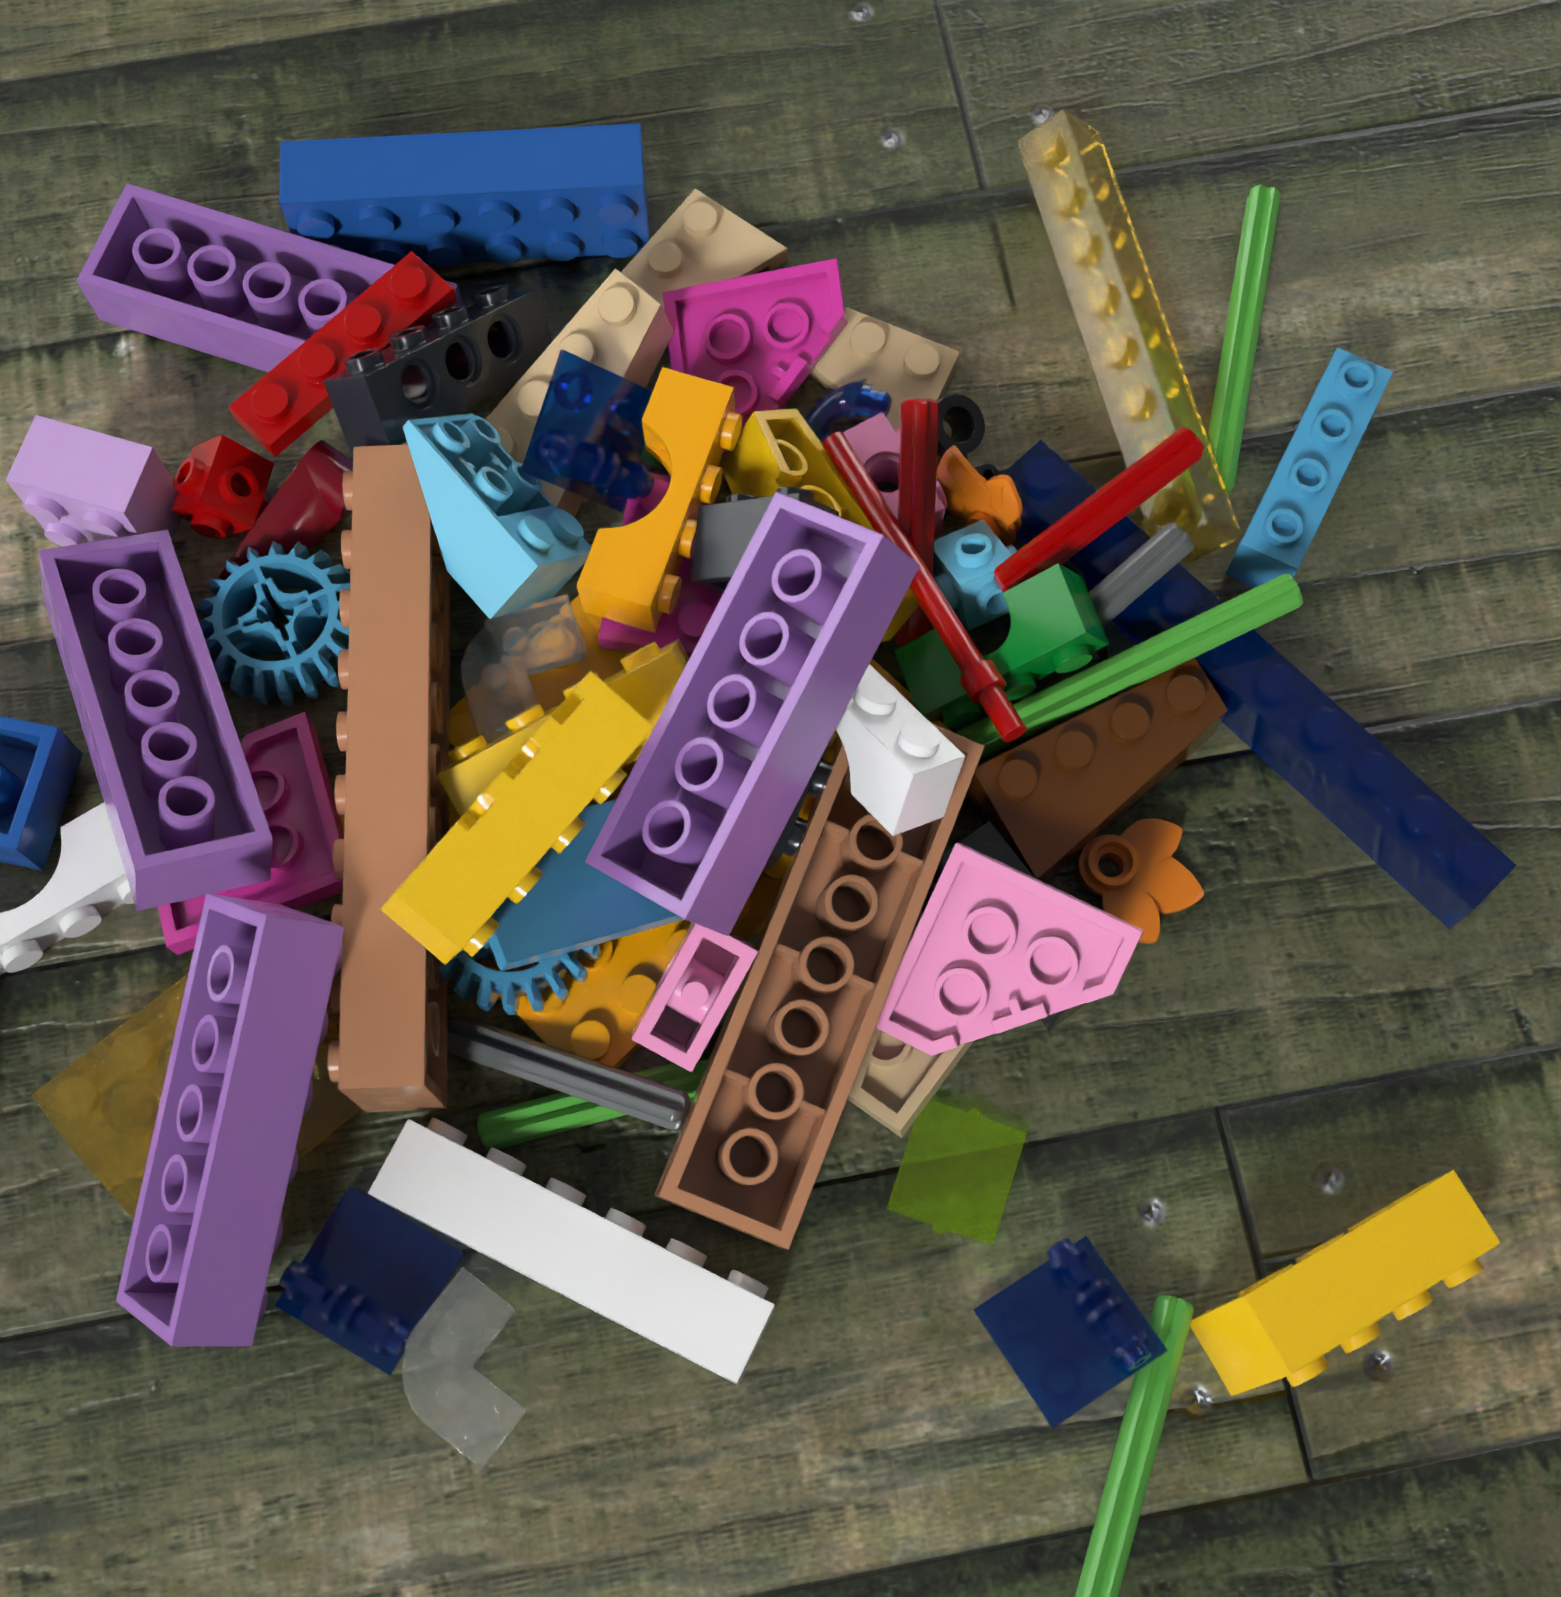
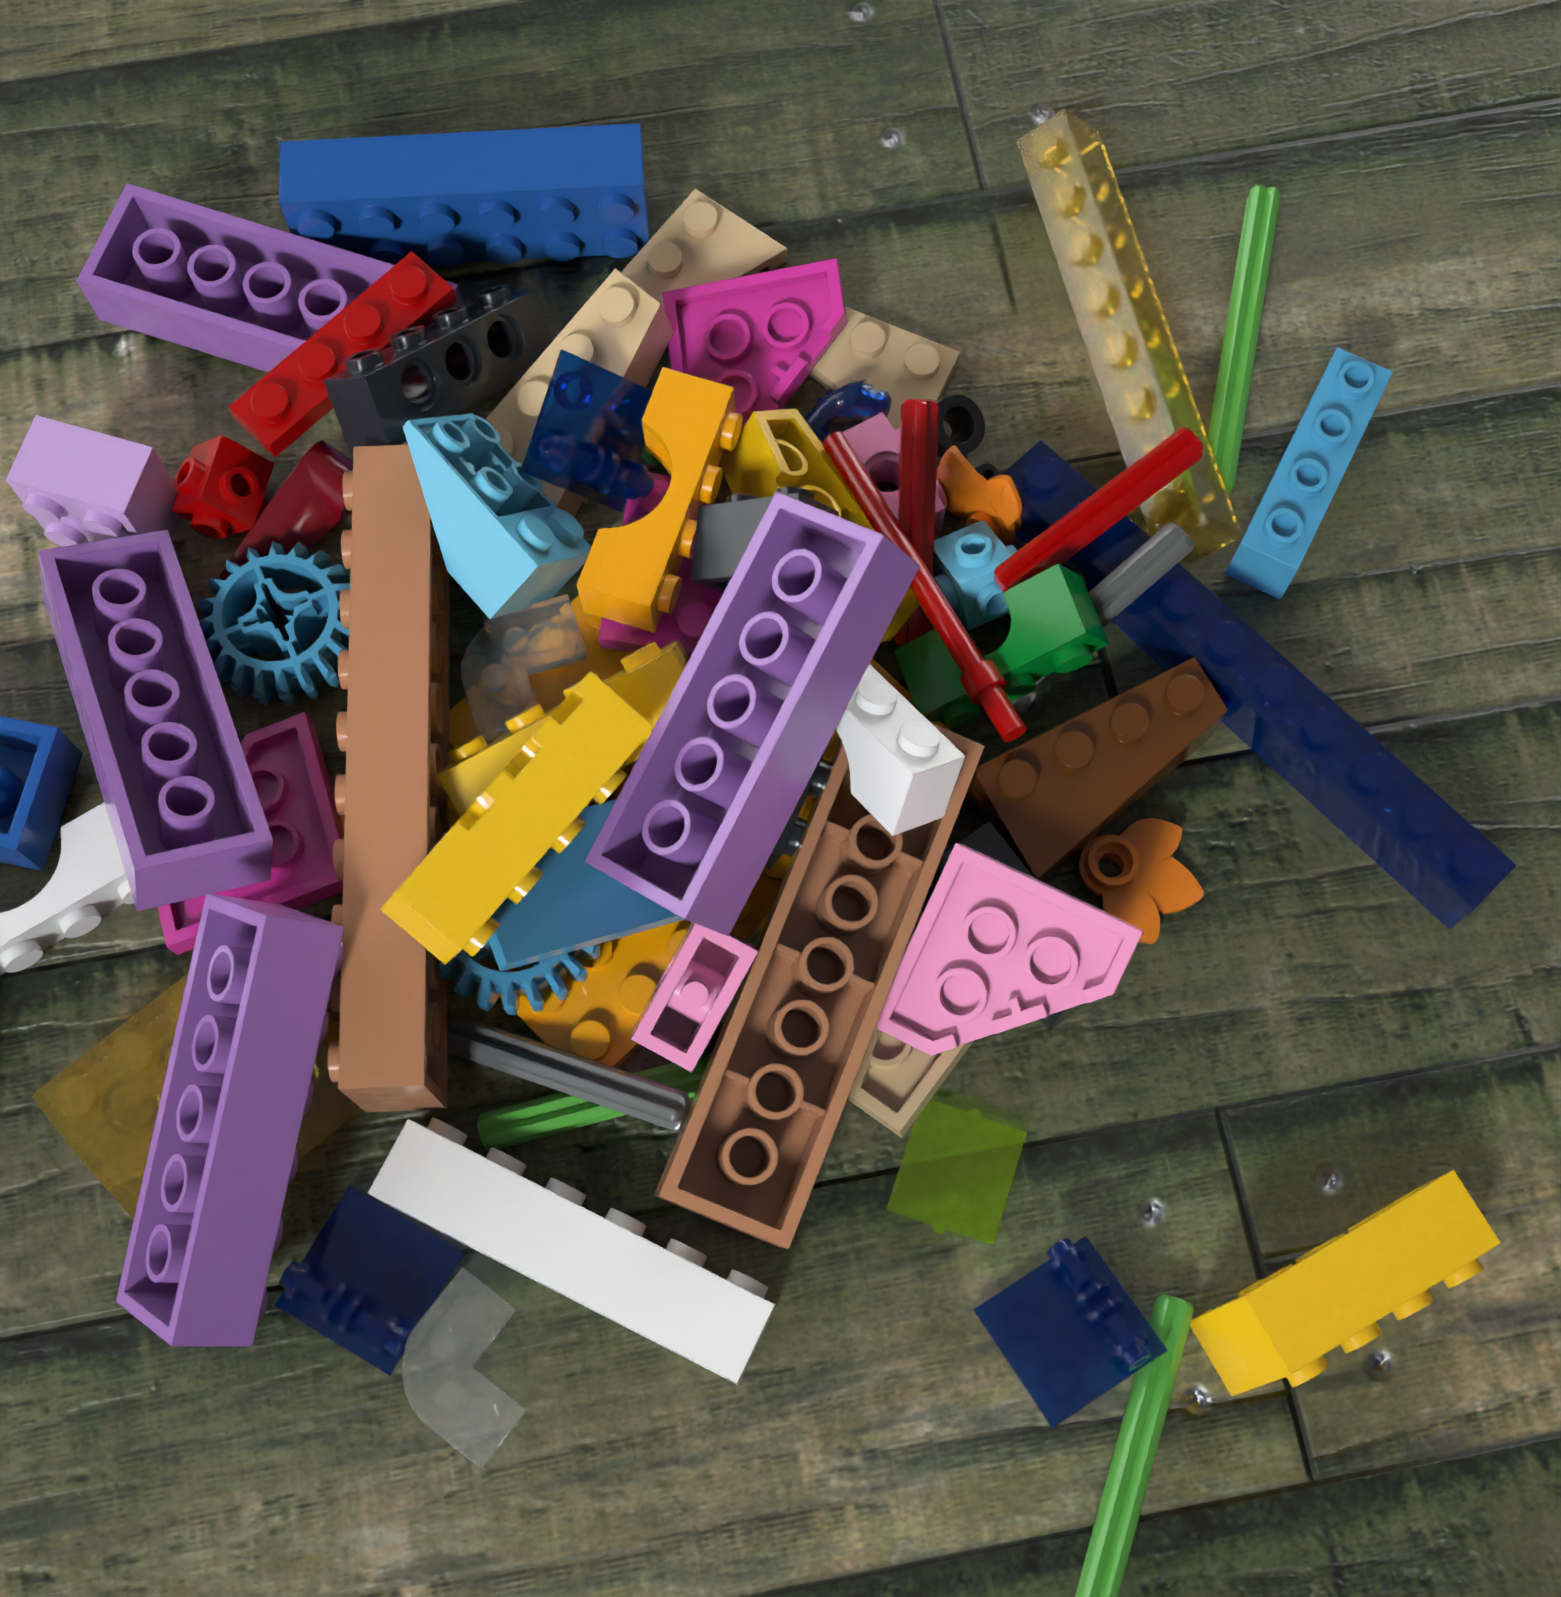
(1144, 660): bright green axle -> none

